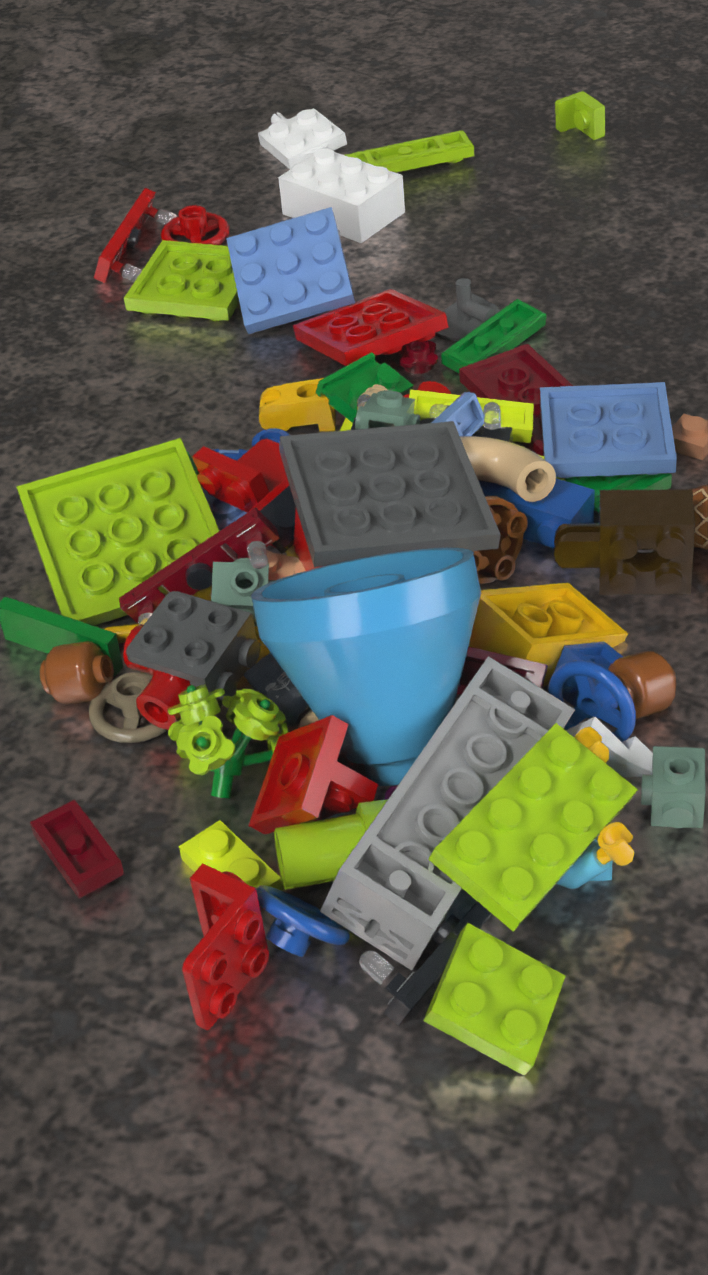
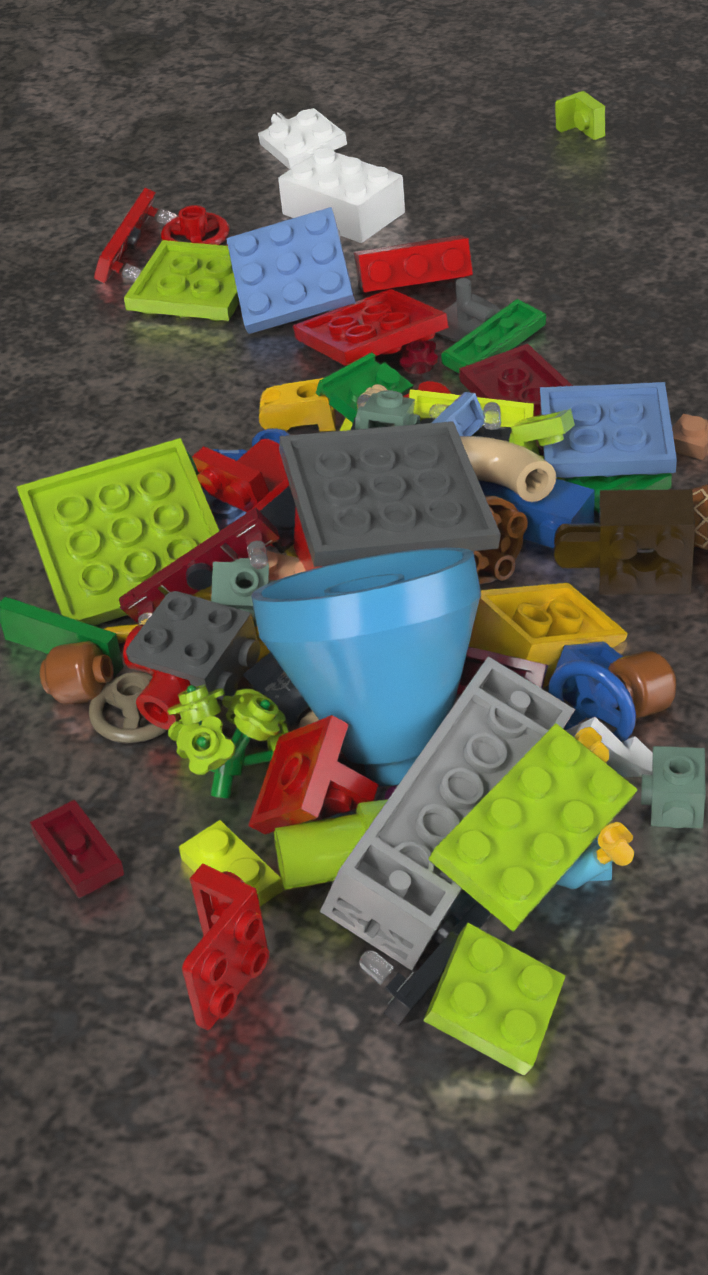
(297, 921): blue piece -> none
(413, 263): none -> red brick
(419, 153): lime plate -> none
(544, 428): none -> lime bracket

